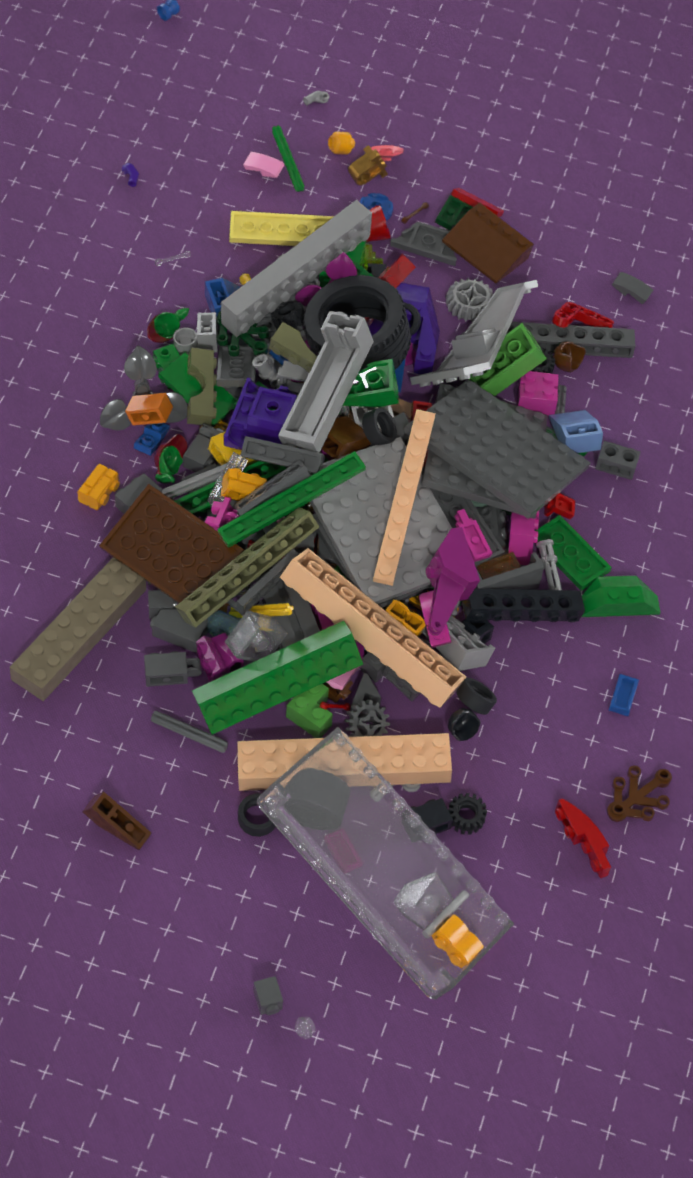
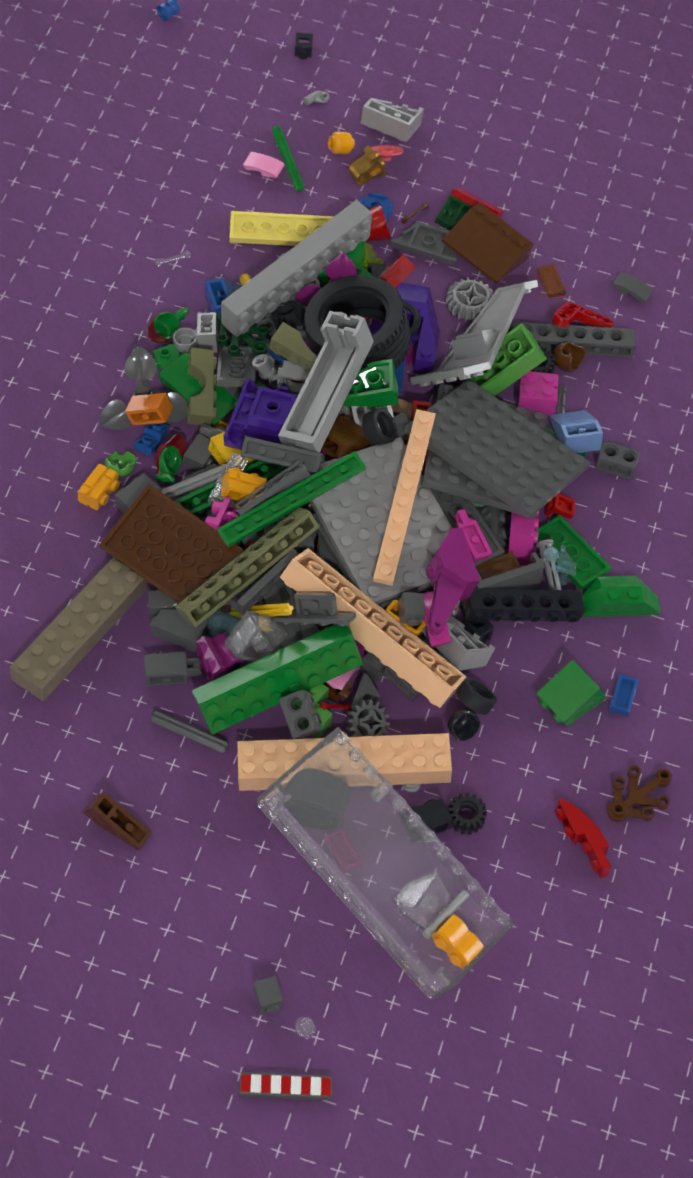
(121, 464): none -> bright green hair
(132, 171): dark purple arm -> none
(248, 827): black tyre -> none
(285, 1086): none -> tile
(296, 716): none -> dark grey brick
(303, 50): none -> black brick
(316, 608): none -> dark grey bracket
(391, 119): none -> light grey wedge
(411, 608): none -> dark grey brick
(551, 281): none -> clear orange tile
(564, 562): none -> clear light blue piece
(570, 694): none -> green slope

